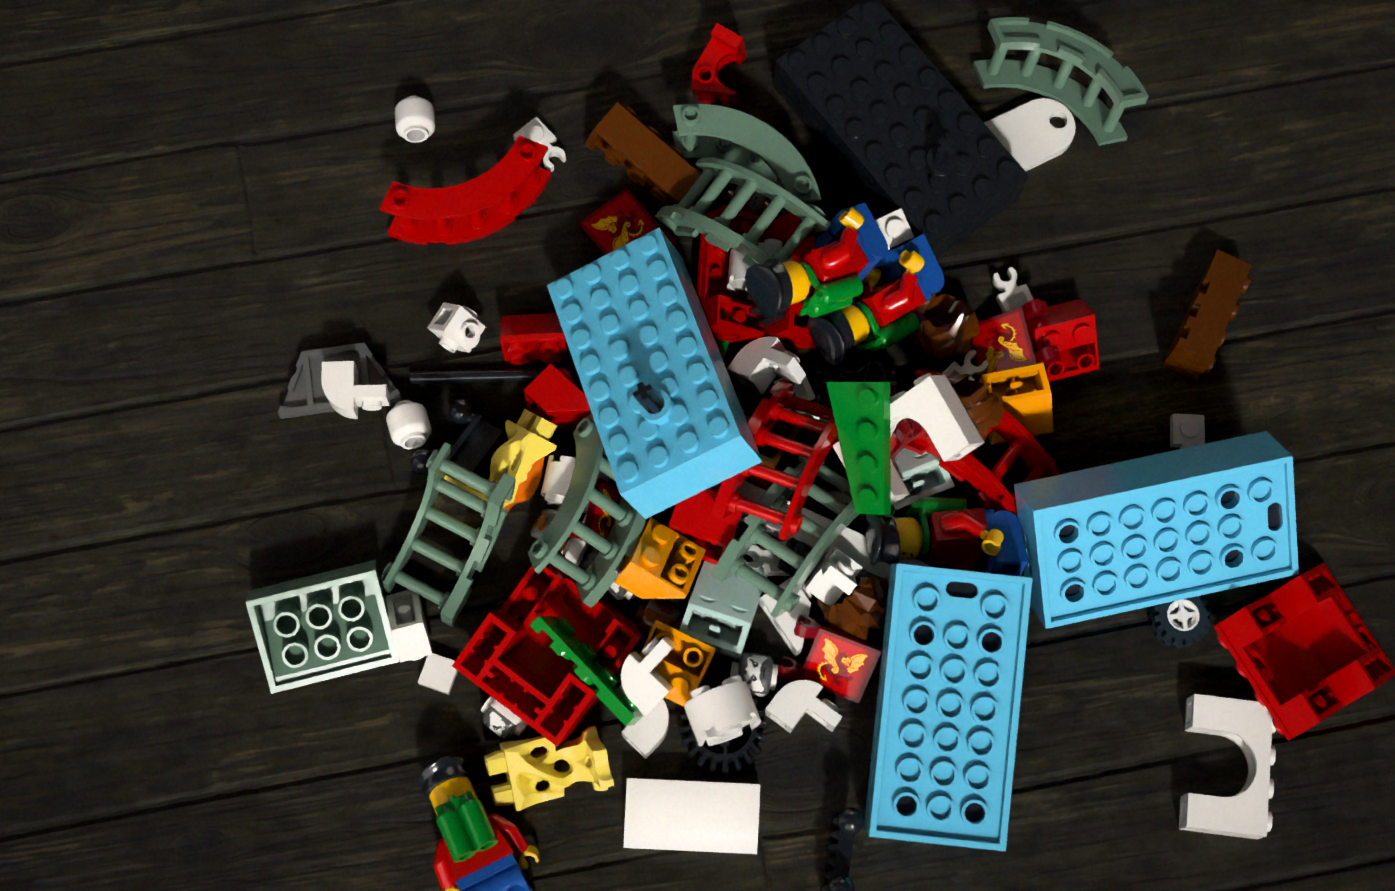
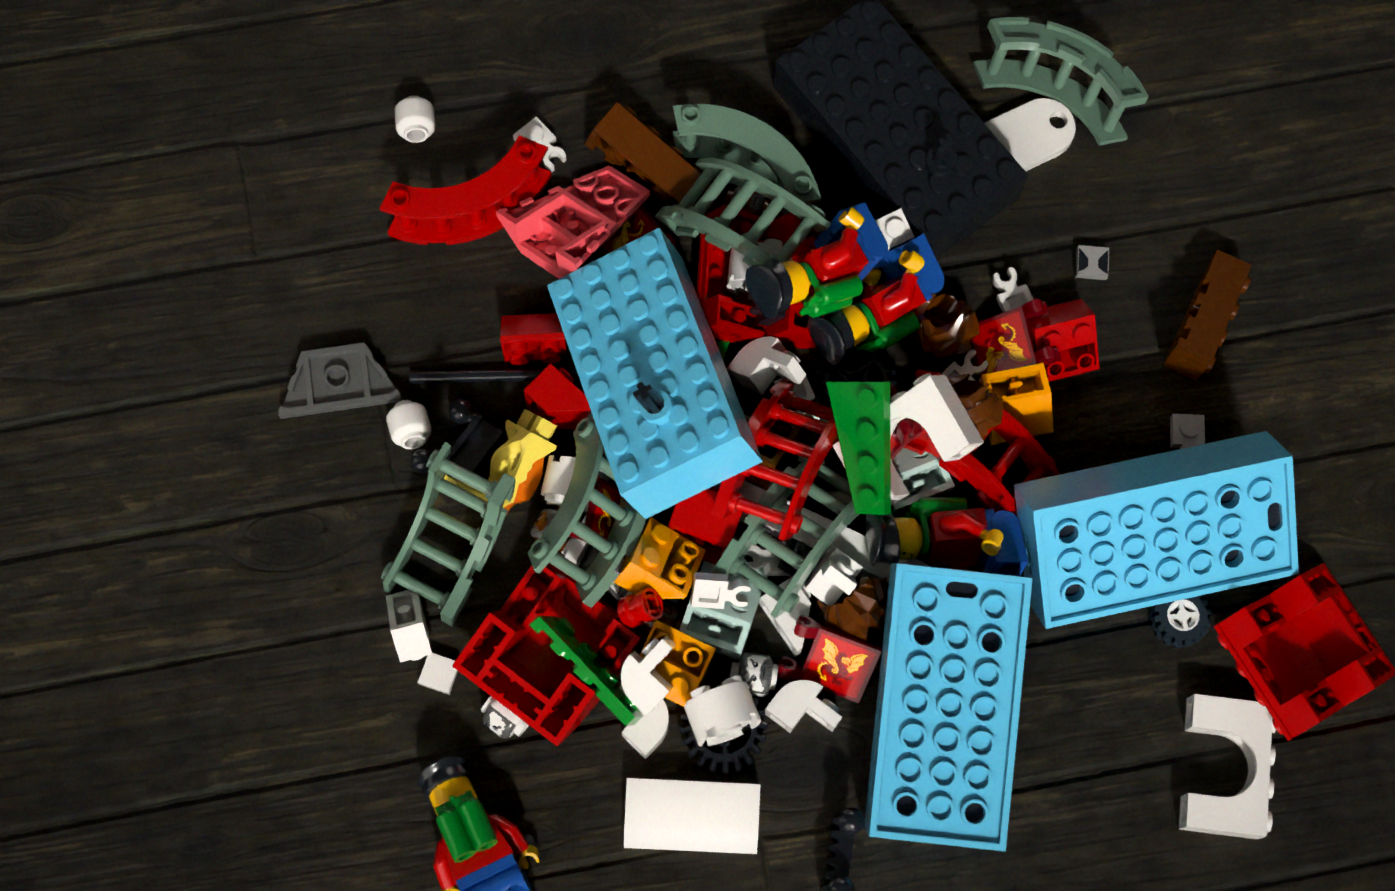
(322, 626): sand green slope -> none
(344, 393): white brick -> none
(456, 327): white brick -> none
(573, 221): none -> coral wedge
(584, 754): light yellow hips -> none
(640, 608): none -> red wheel
(713, 589): none -> white plate
(722, 49): red tile -> none
(1092, 262): none -> light grey tile

